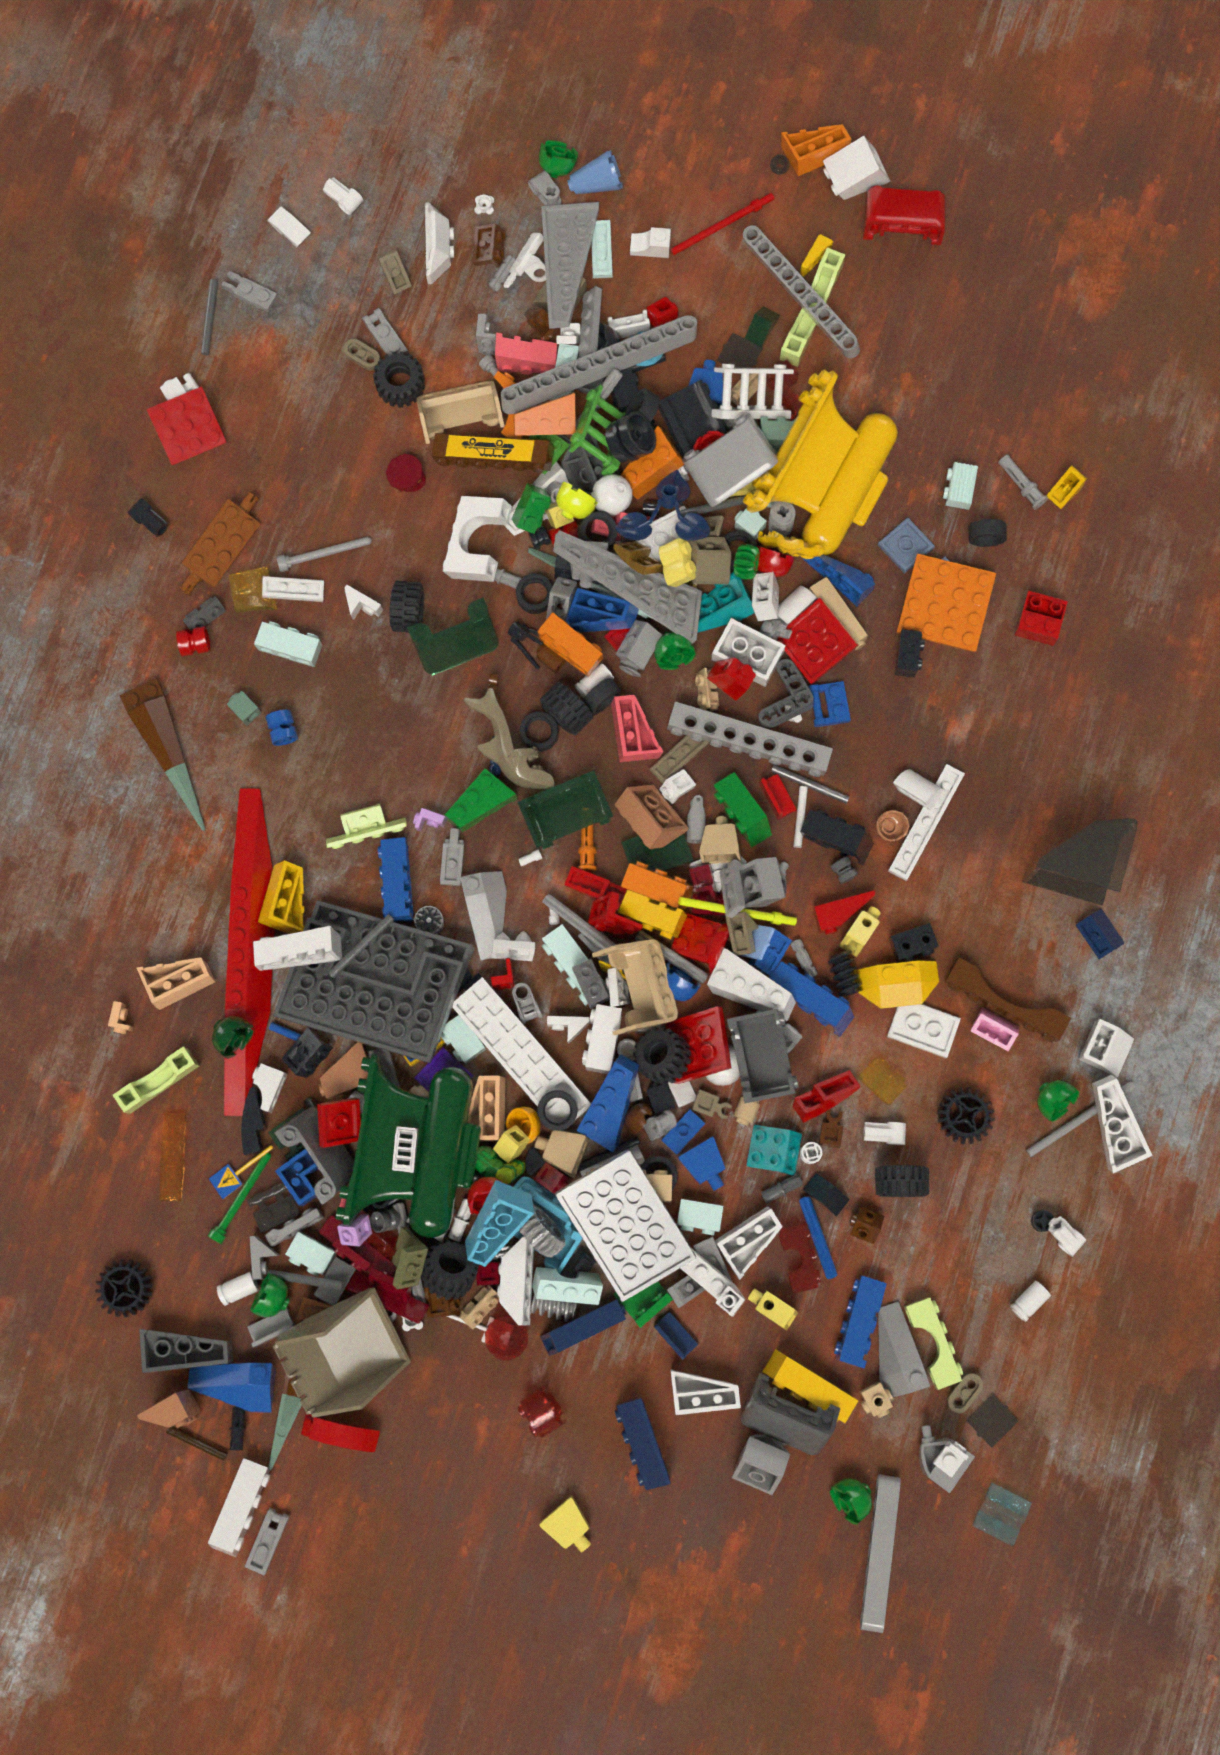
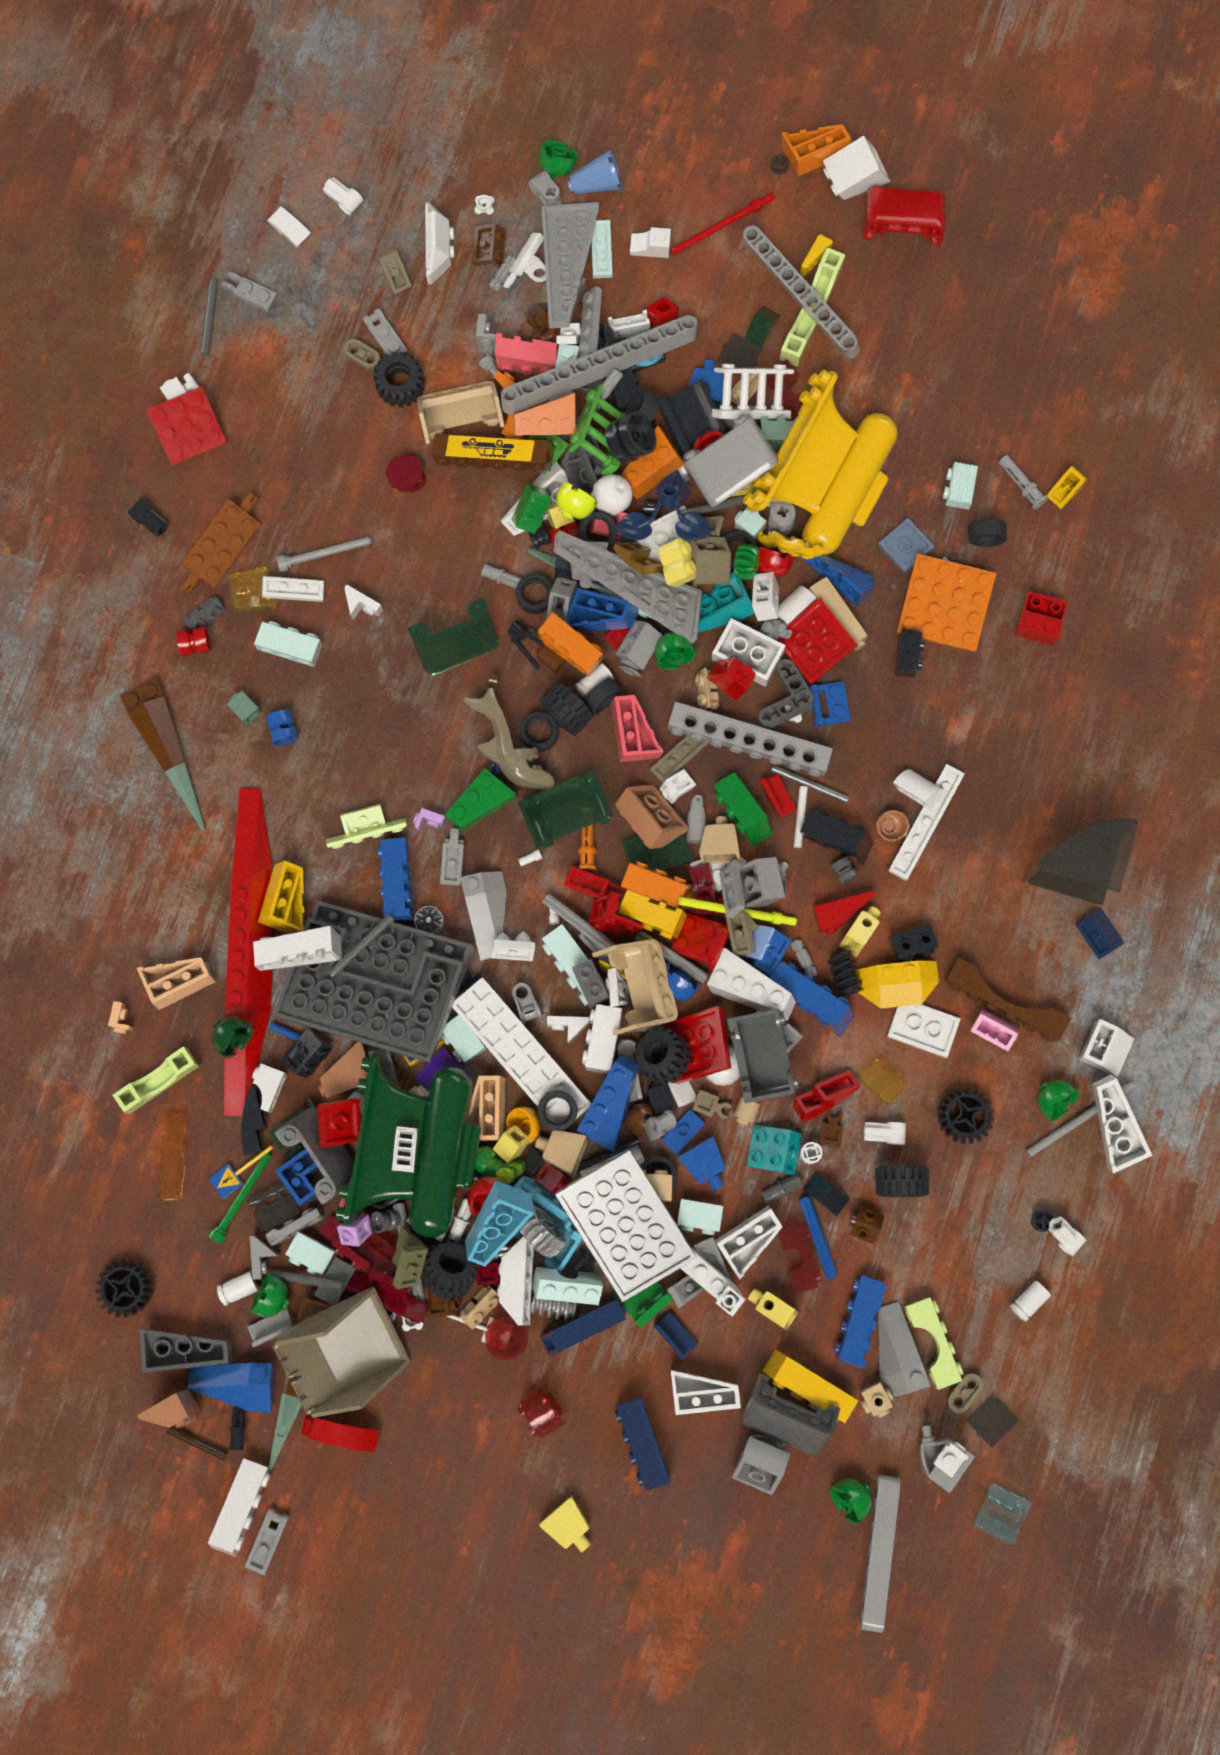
(406, 605): black tyre -> none
(471, 514): white arch -> none
(504, 981): red panel -> none

